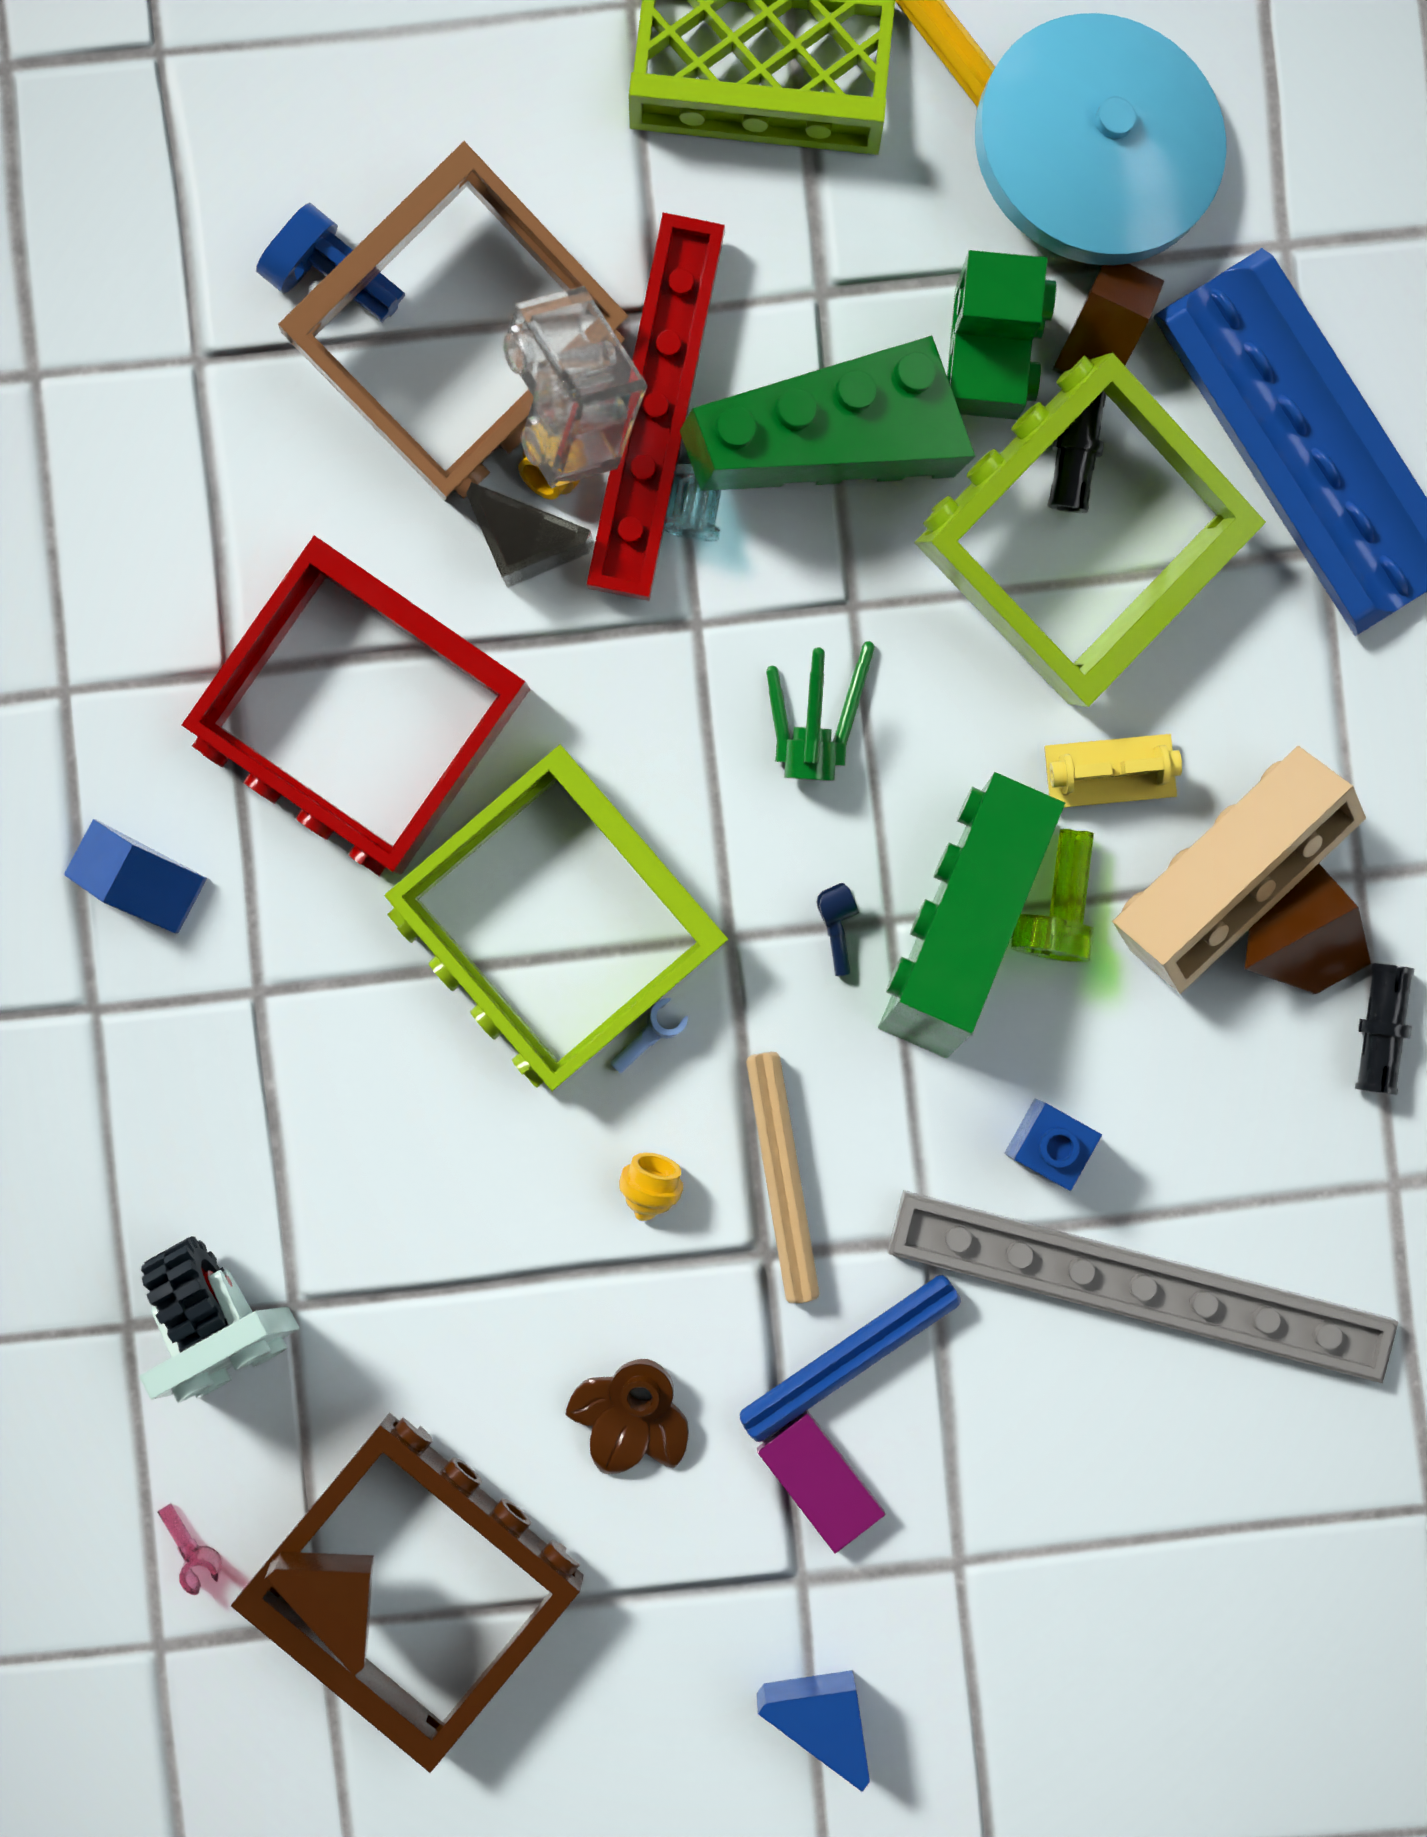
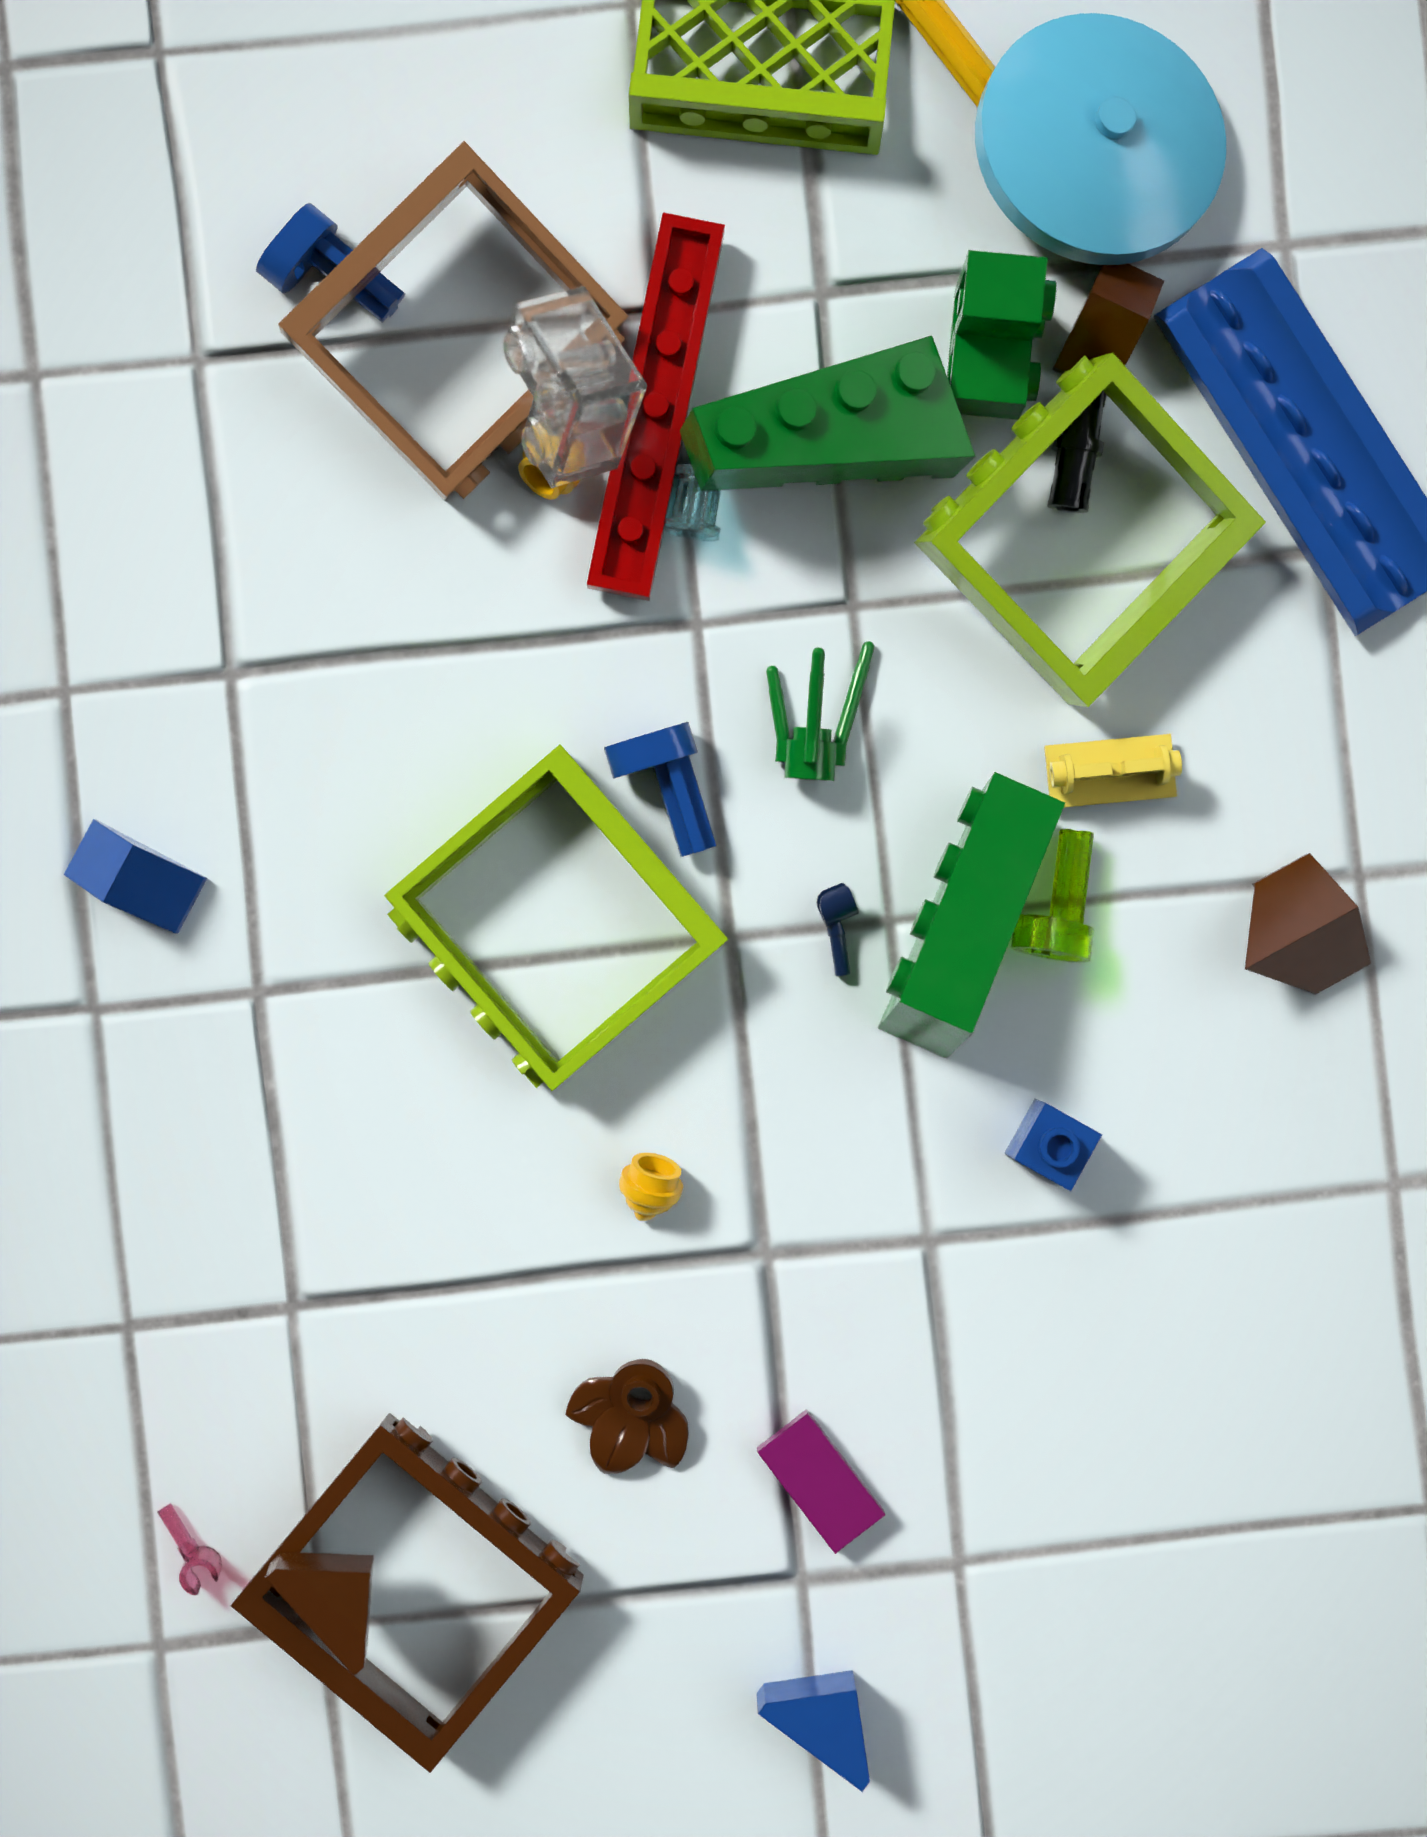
(205, 1323): plate -> none
(259, 643): red window -> none
(524, 537): clear smoke slope -> none
(647, 1037): light blue hand -> none
(669, 756): none -> blue piece
(782, 1177): tan axle -> none
(849, 1358): blue axle -> none
(1142, 1286): light grey tile -> none
(1239, 868): tan brick -> none
(1384, 1028): black pin -> none

